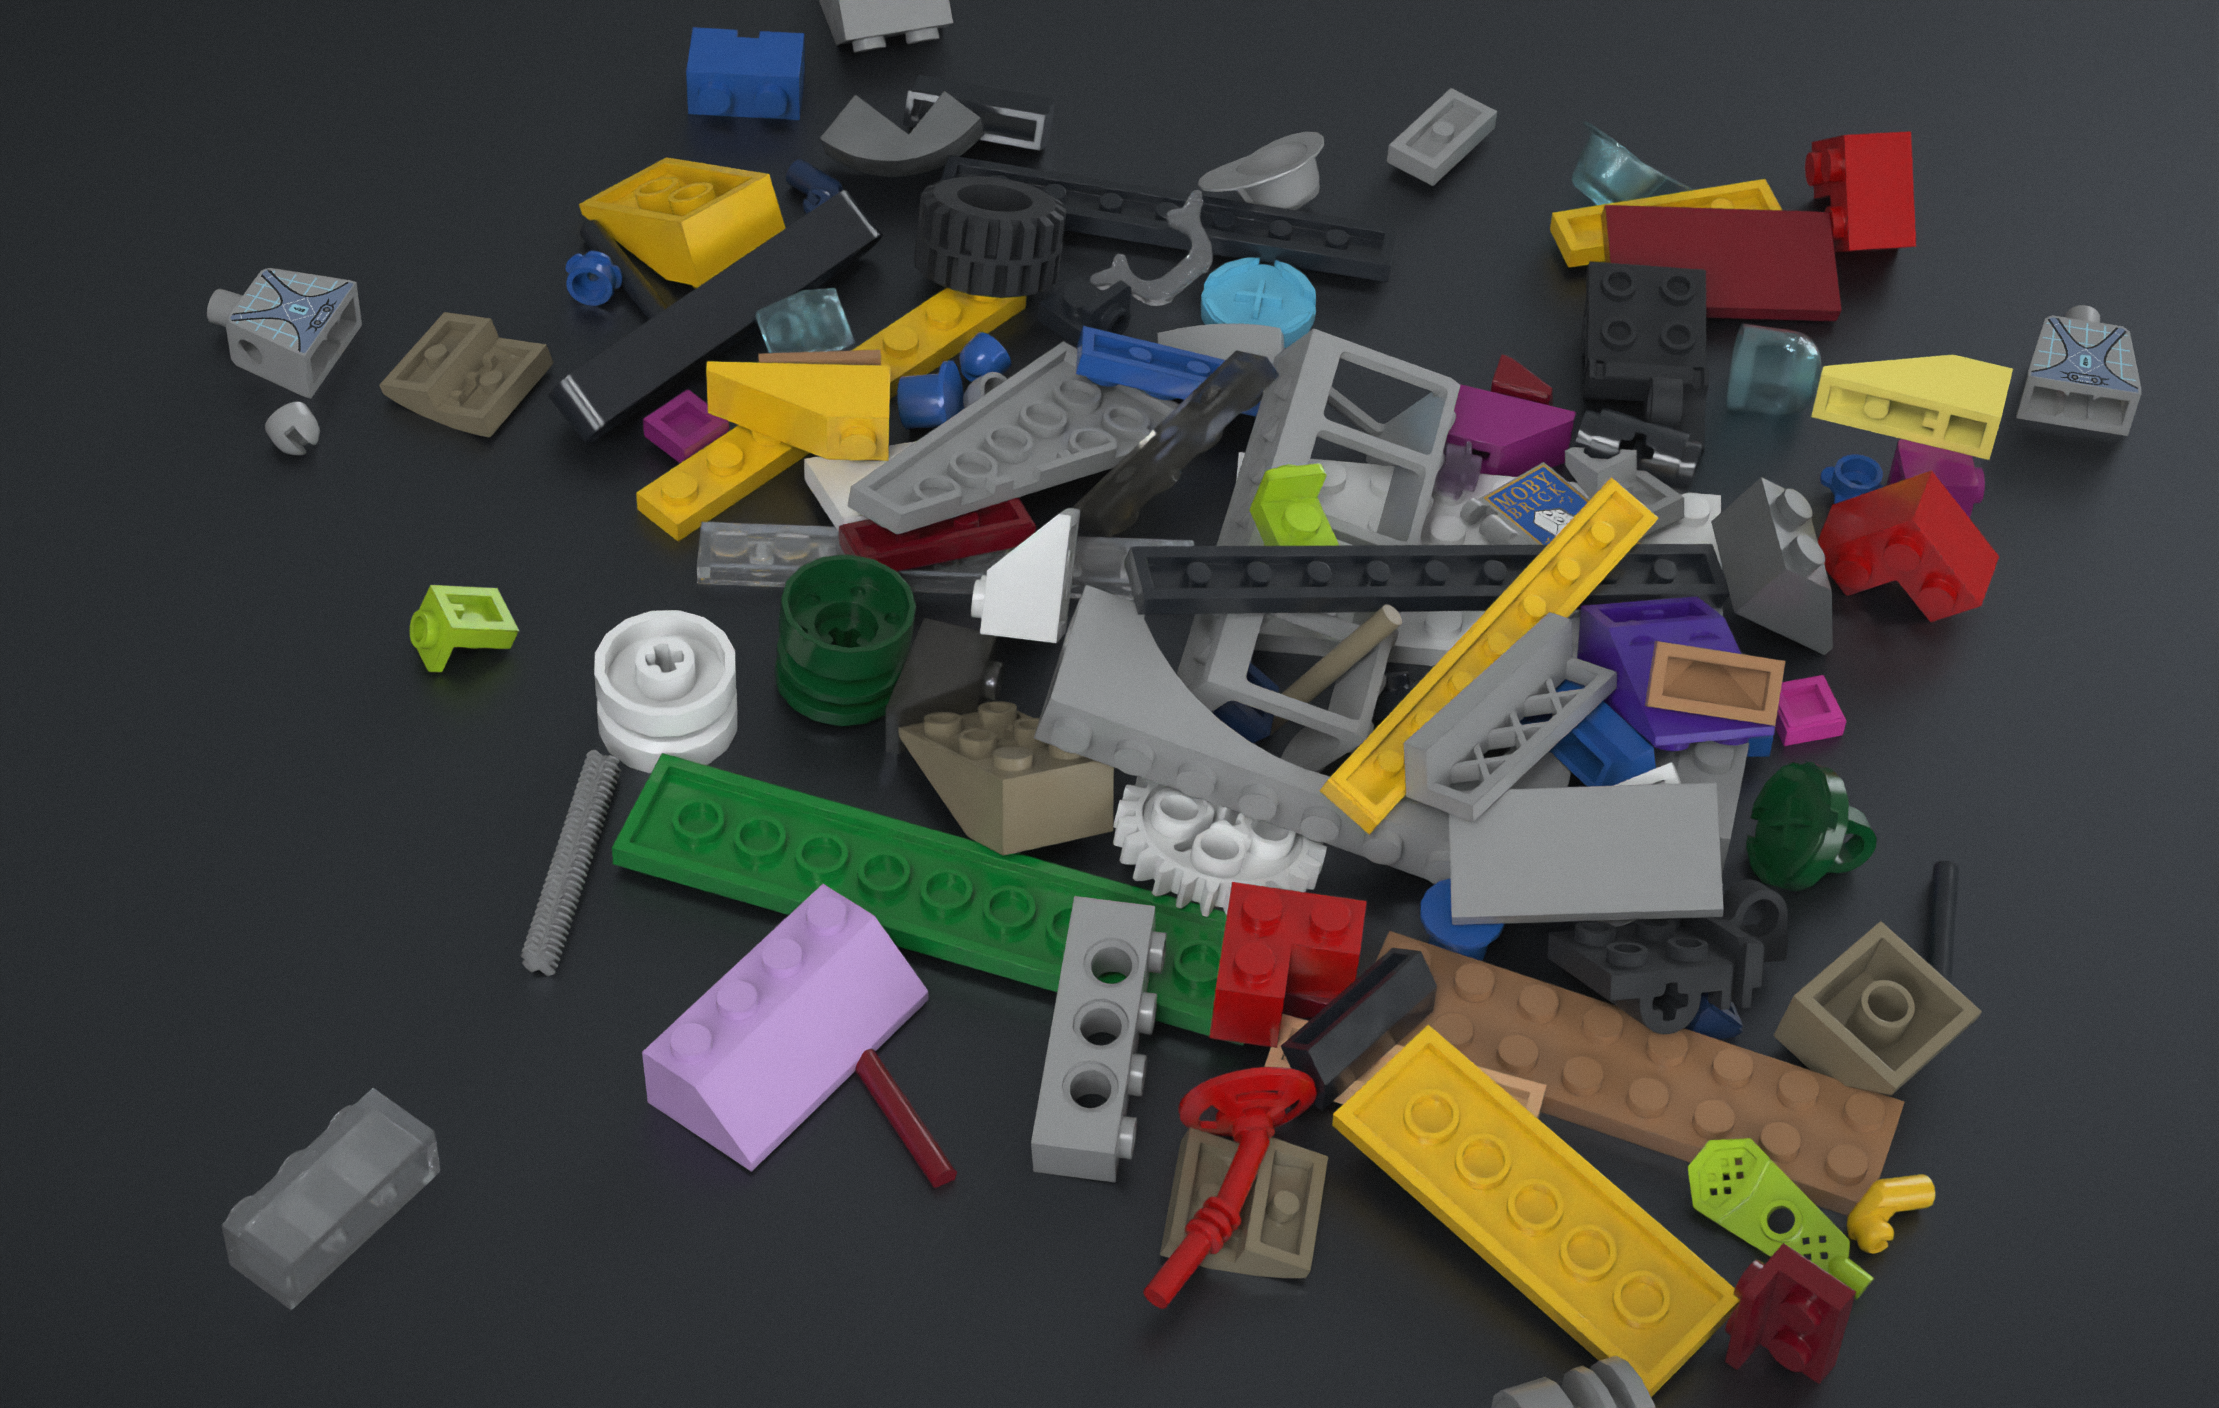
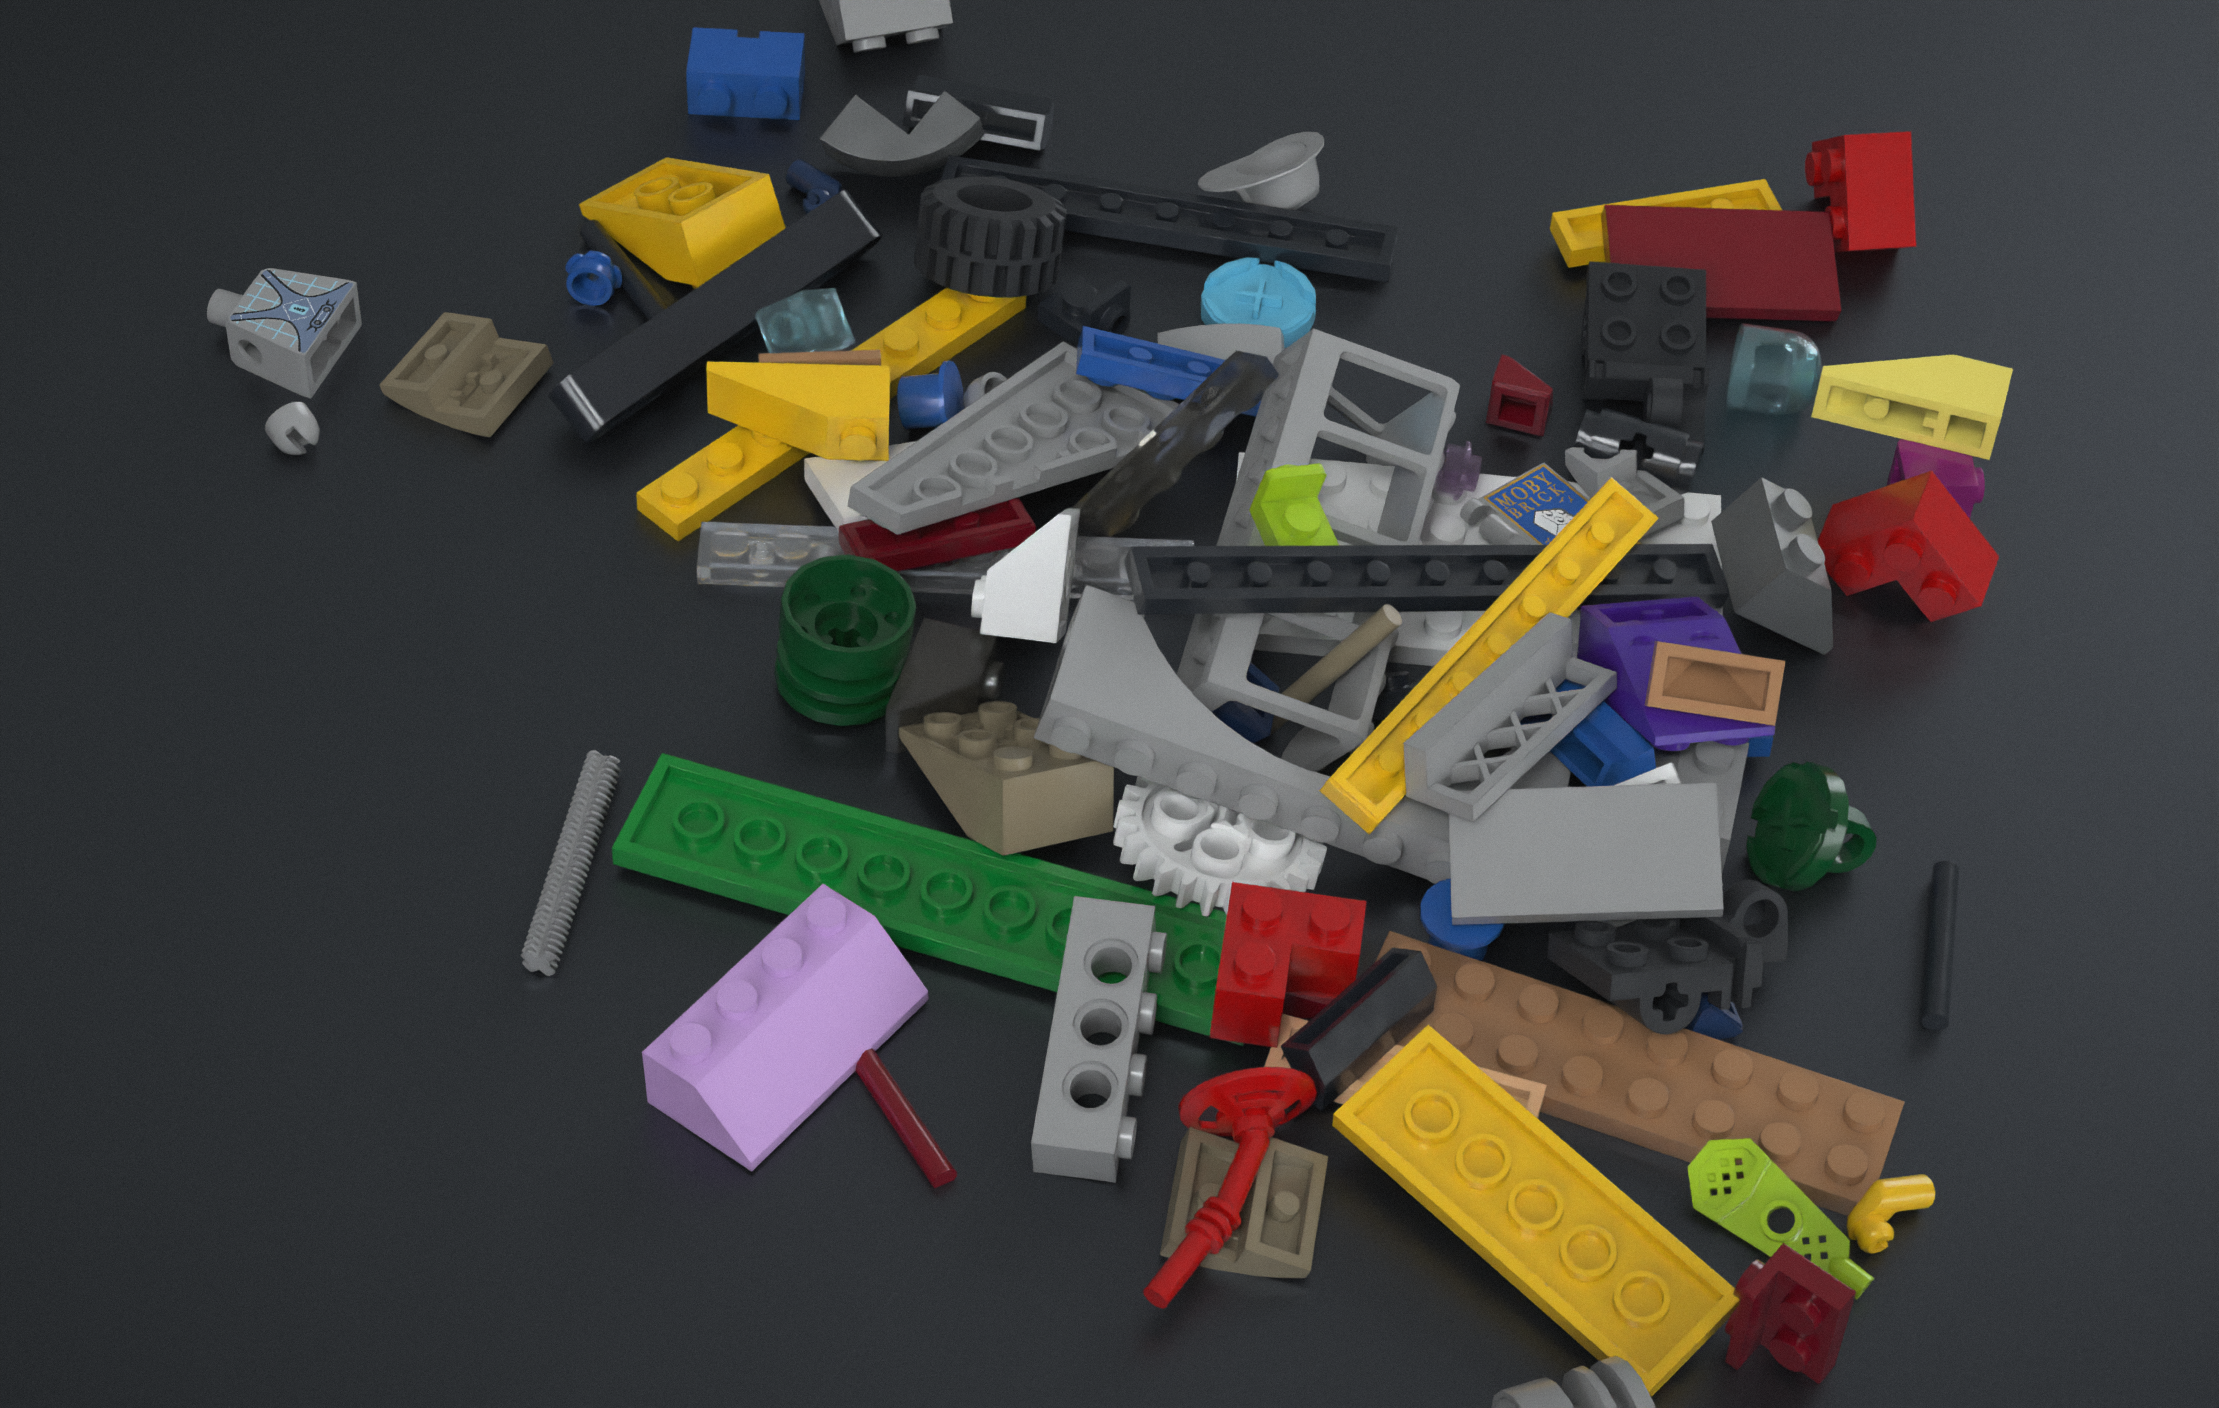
(330, 1198): clear brick -> none
(460, 619): lime bracket -> none
(666, 689): white wheel -> none
(683, 426): magenta plate -> none
(982, 356): blue hinge -> none
(1183, 274): clear helmet -> none
(1441, 136): light grey plate -> none
(1510, 431): magenta slope -> none
(1612, 173): clear light blue piece -> none
(1808, 711): dark pink tile -> none
(1852, 477): blue plate -> none
(1875, 1015): dark tan slope -> none
(2082, 375): light grey torso -> none

